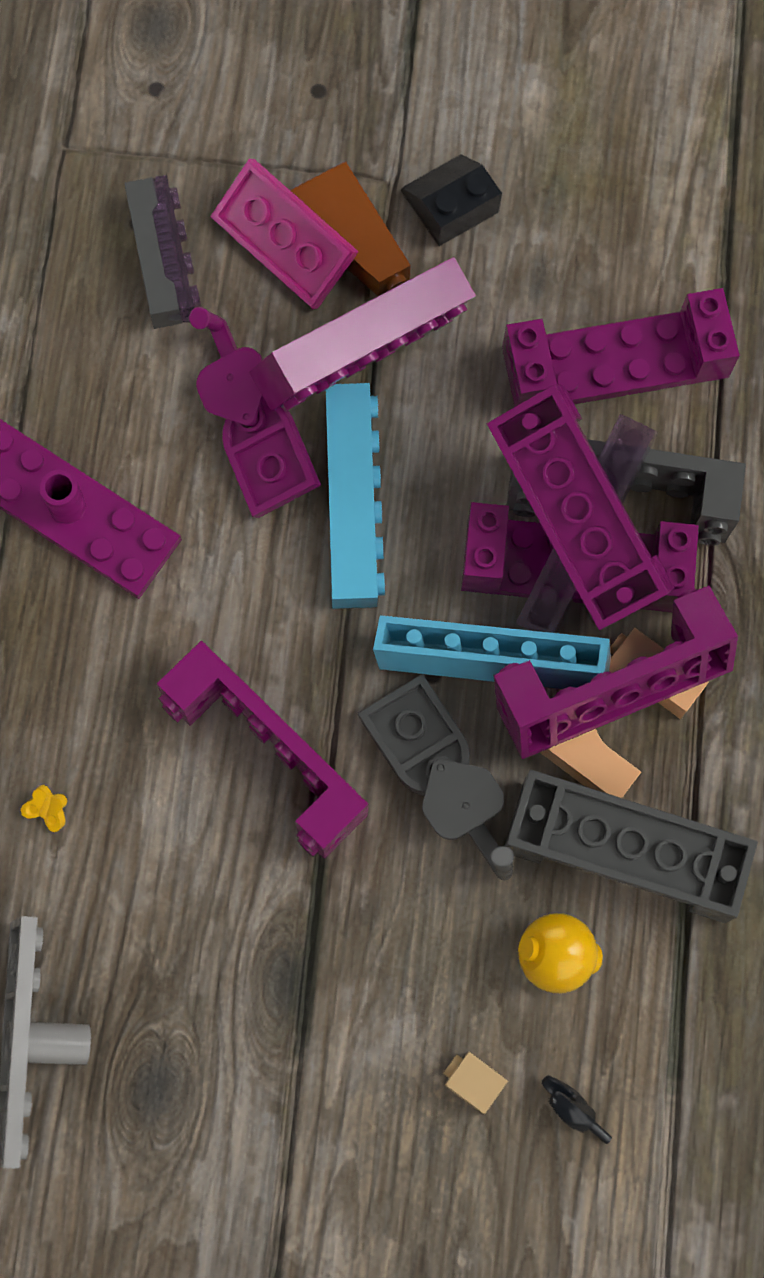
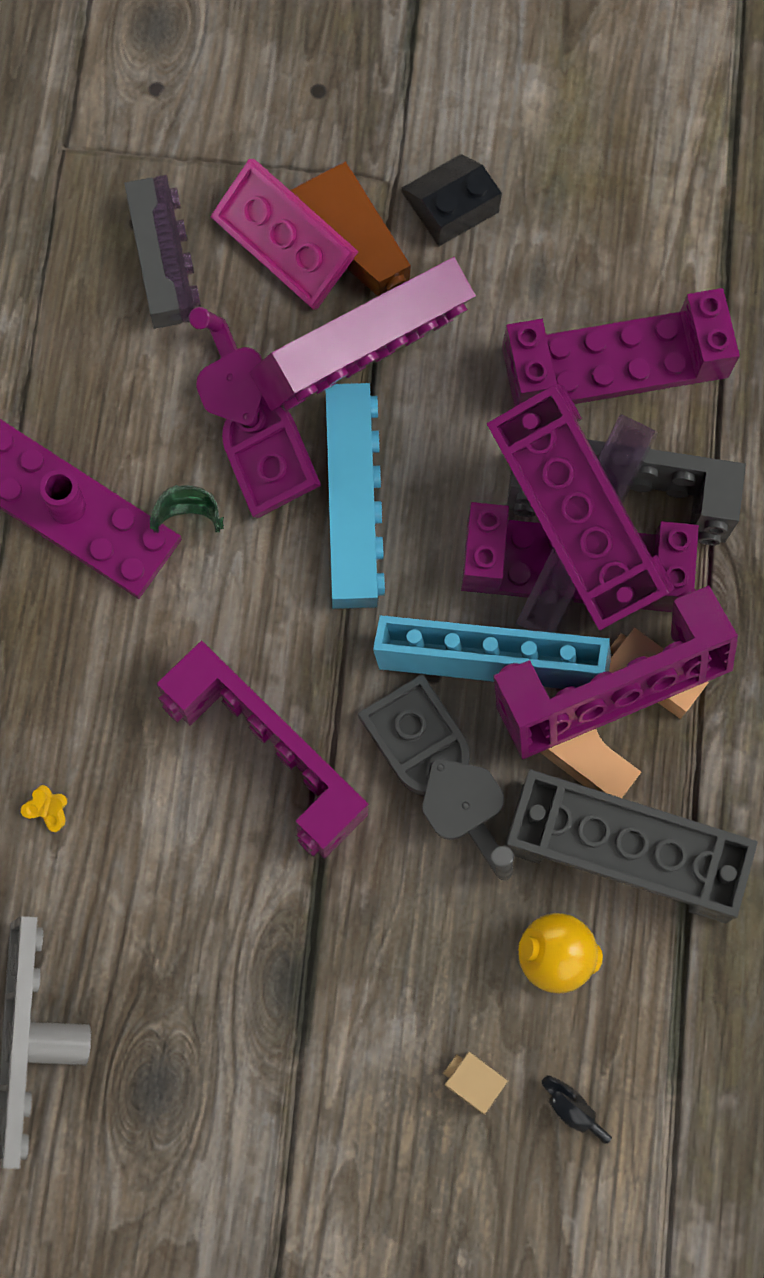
(185, 500): none -> clear green helmet

